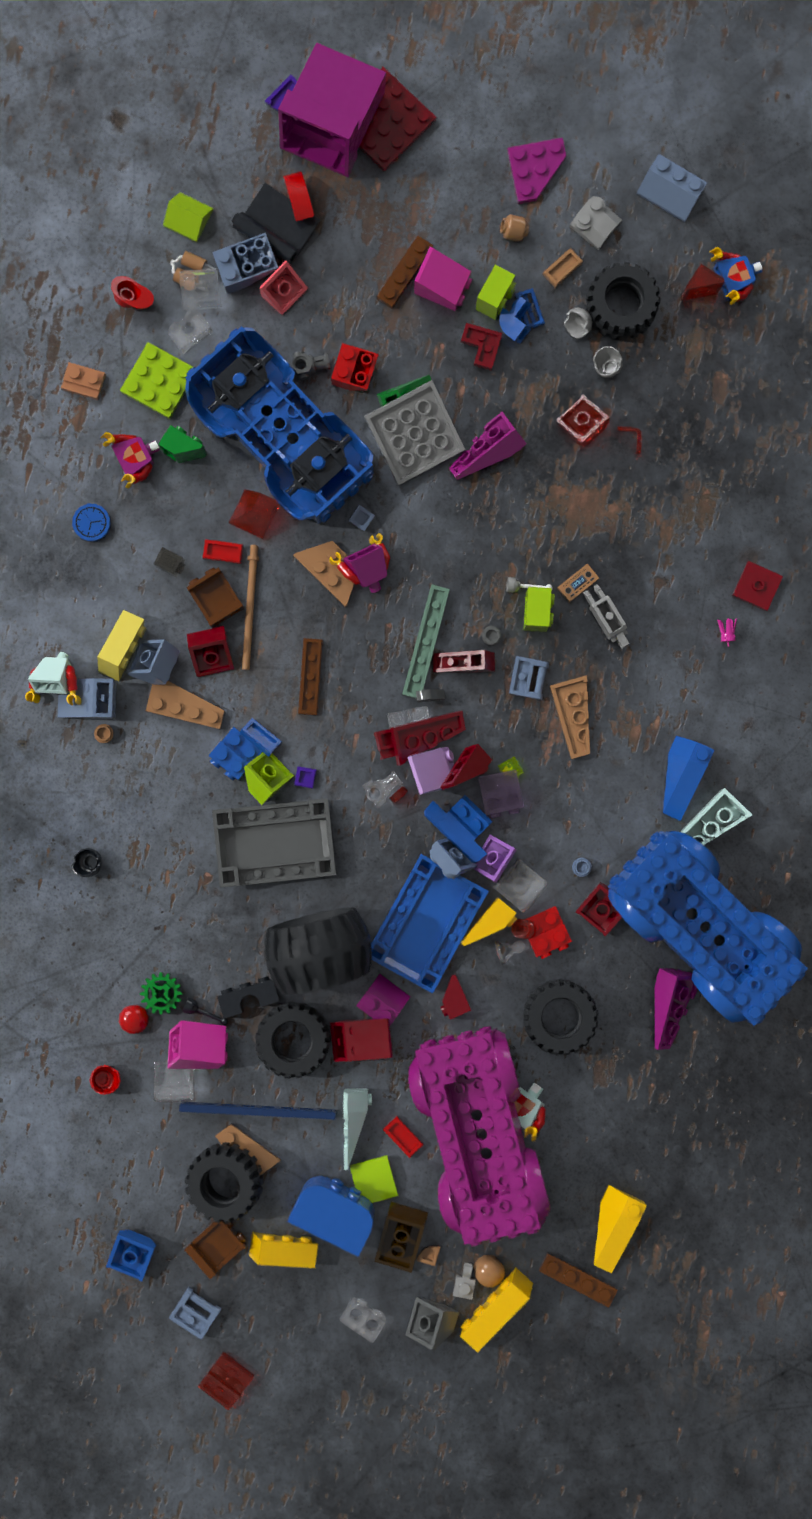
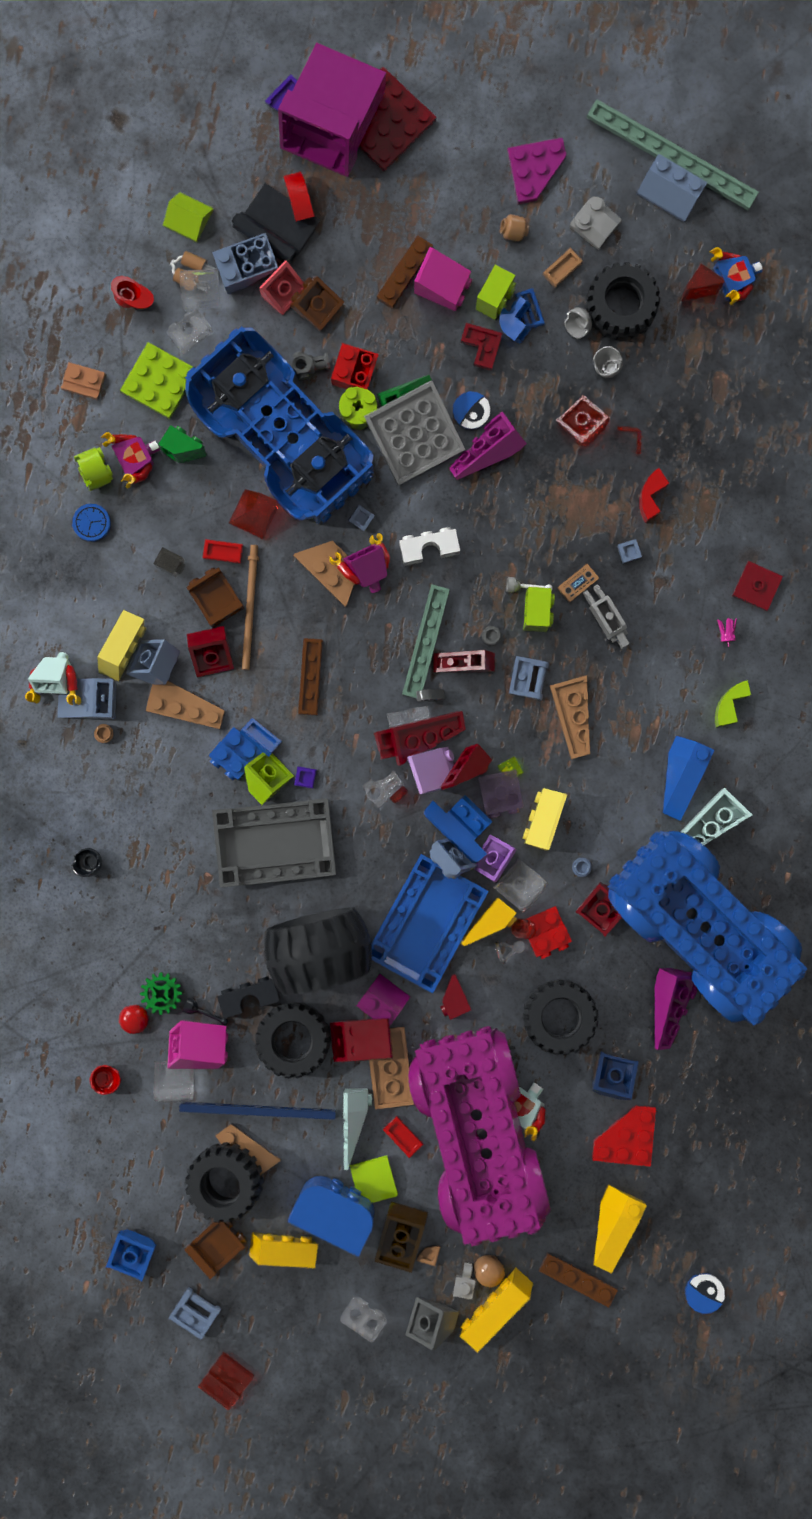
(93, 469): none -> lime brick
(316, 302): none -> reddish brown plate
(352, 399): none -> lime brick
(390, 1075): none -> medium nougat plate
(445, 541): none -> white arch
(471, 410): none -> tile
(544, 819): none -> light yellow slope
(615, 1077): none -> dark blue slope
(628, 1138): none -> red plate
(629, 551): none -> sand blue plate
(655, 483): none -> red brick
(656, 144): none -> sand green plate
(704, 1293): none -> tile
(725, 710): none -> lime brick

